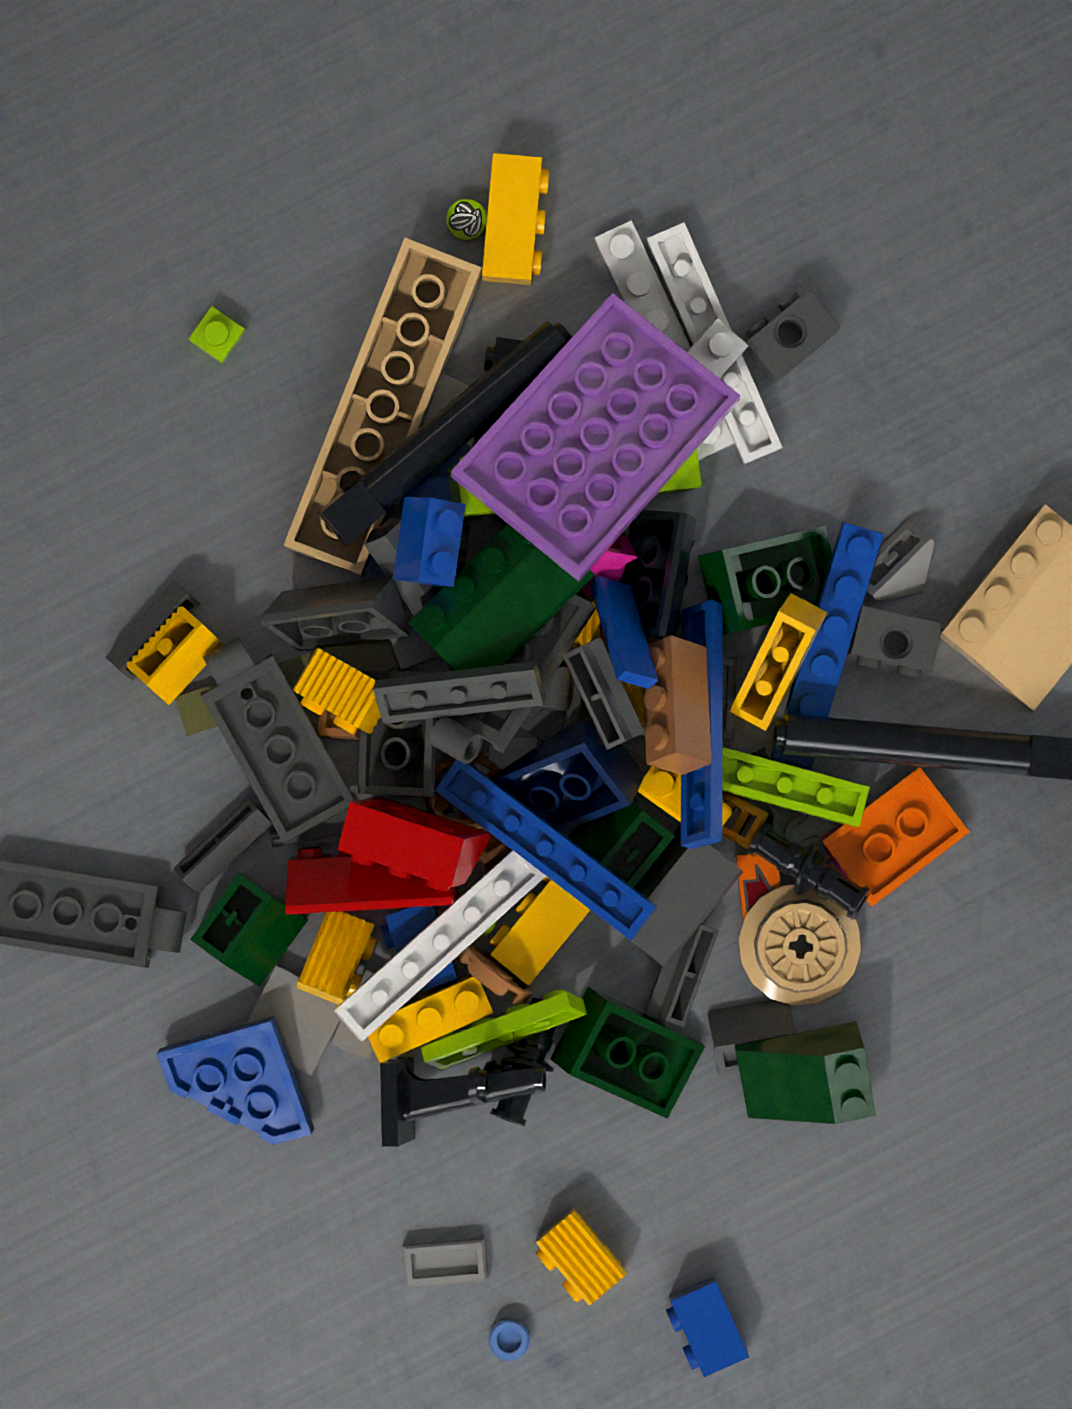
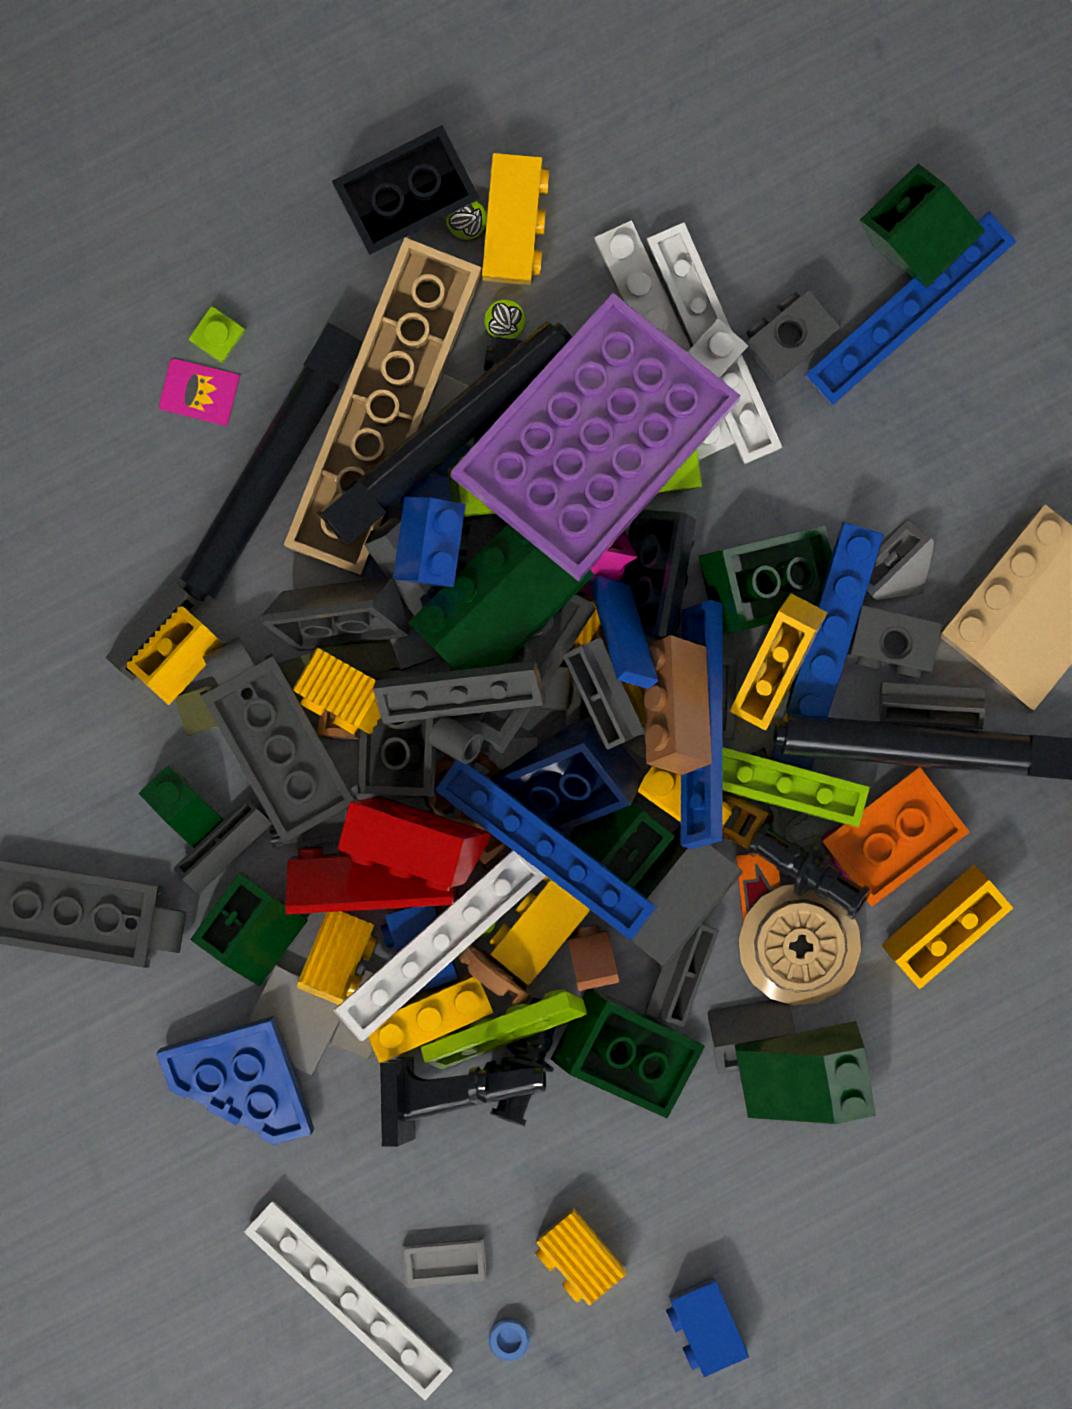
(181, 806): none -> dark green slope
(199, 391): none -> dark pink sticker
(271, 462): none -> black brick
(348, 1300): none -> white plate
(405, 190): none -> black slope
(504, 319): none -> tile
(592, 958): none -> nougat slope
(905, 315): none -> blue plate
(921, 226): none -> dark green slope
(932, 705): none -> dark grey piece
(947, 926): none -> yellow brick

